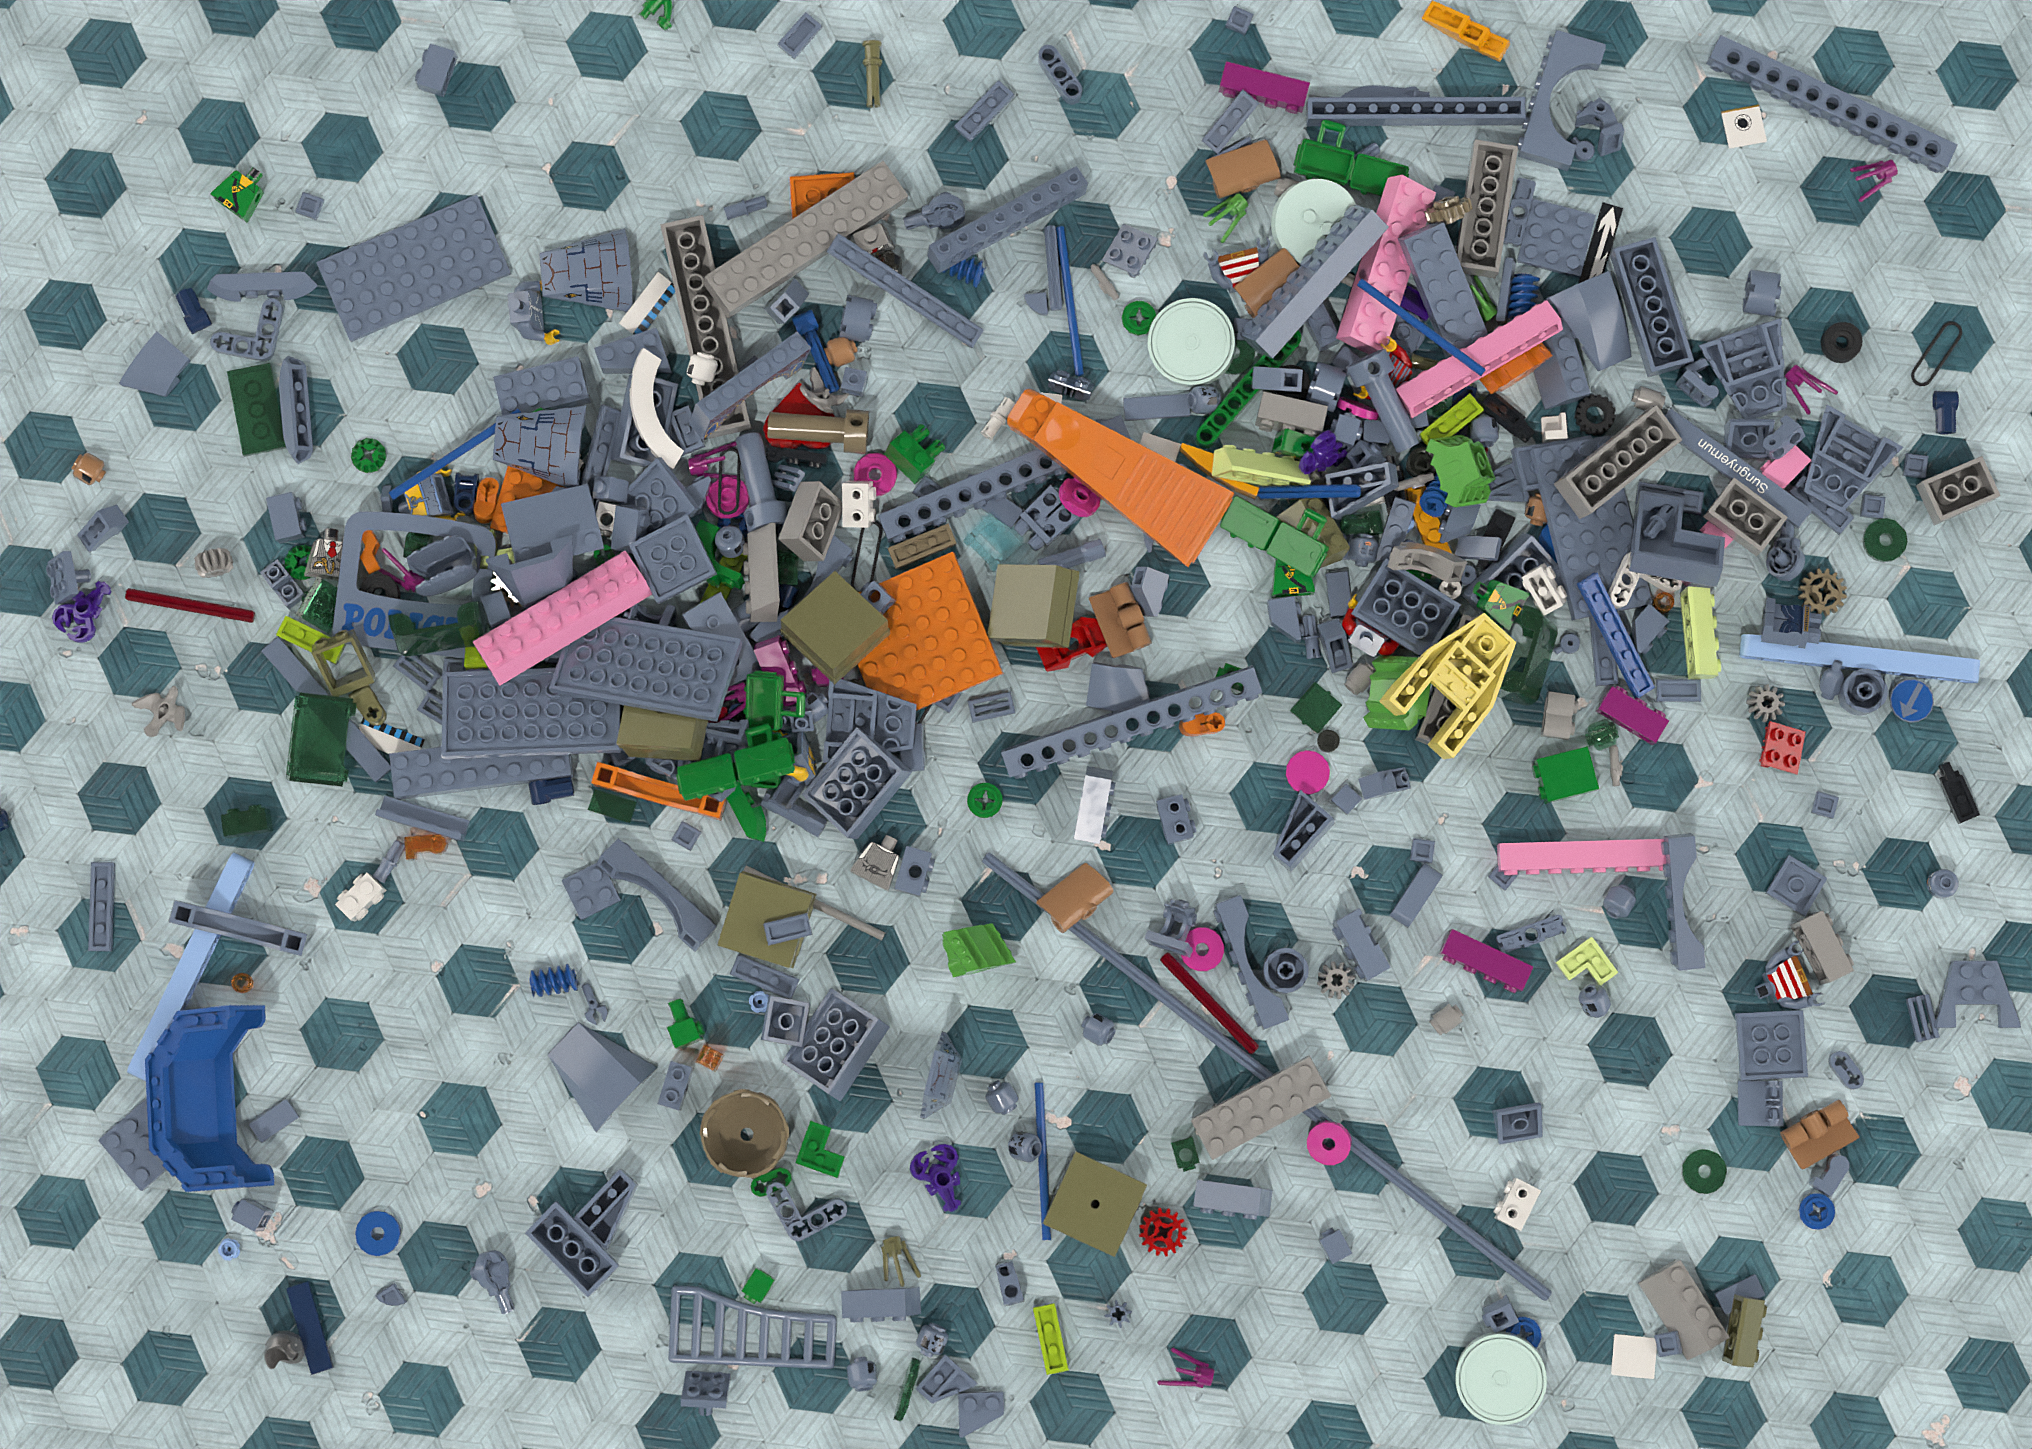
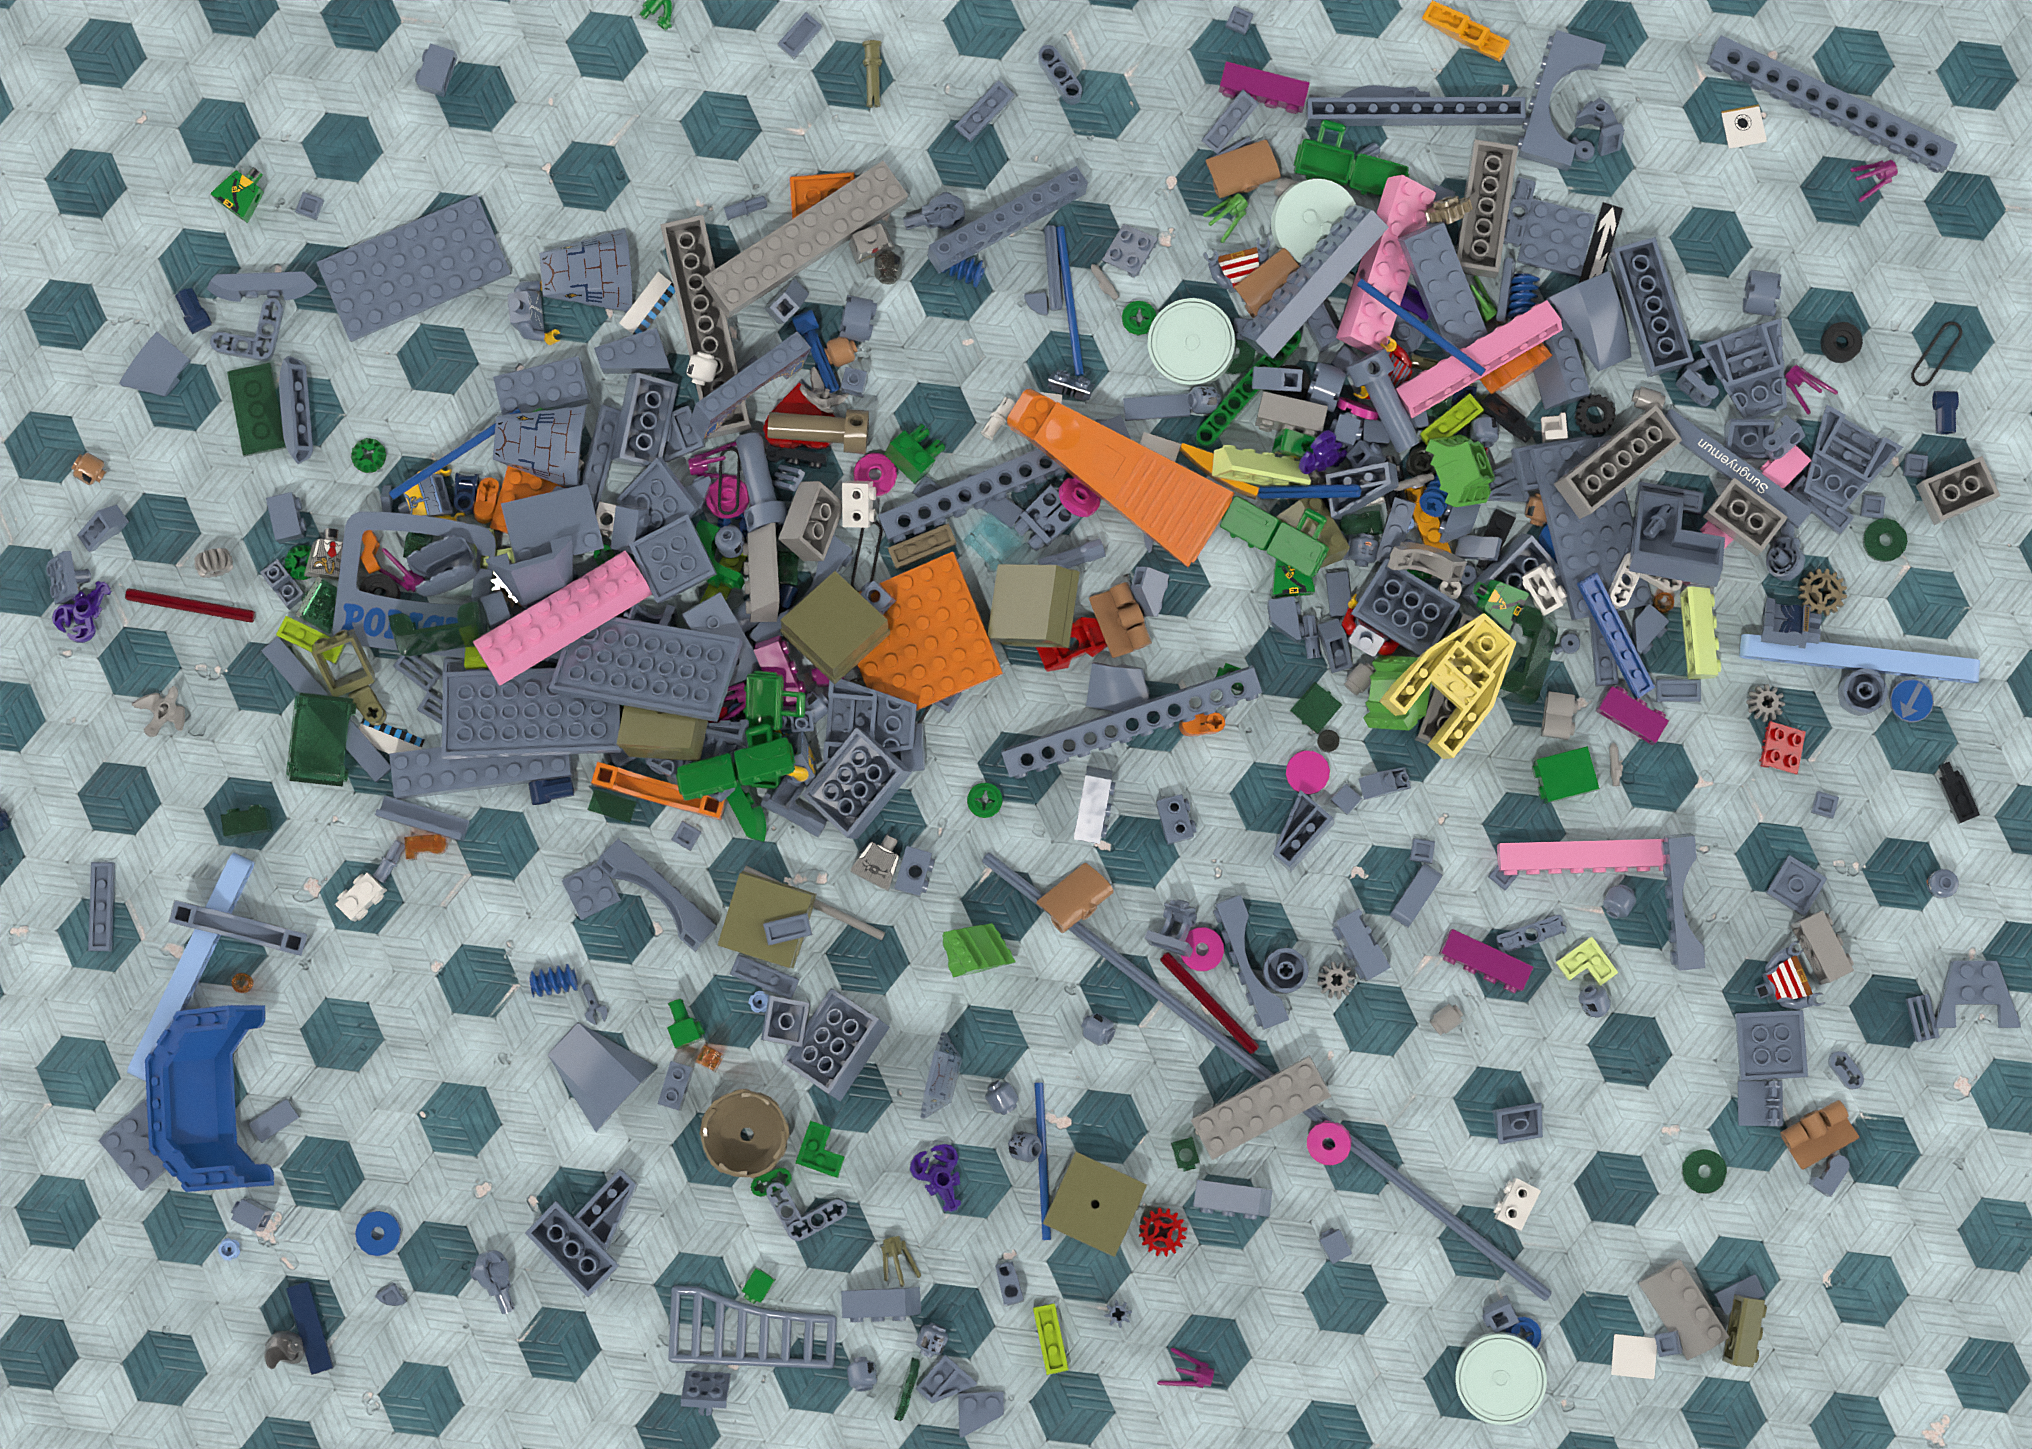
(610, 489): sand blue brick -> none
(644, 411): white tile -> none
(904, 290): sand blue tile -> none
(995, 706): sand blue tile -> none
(1602, 734): clear green head -> none
(1826, 1215): blue gear -> none
(1832, 681): sand blue plant -> none

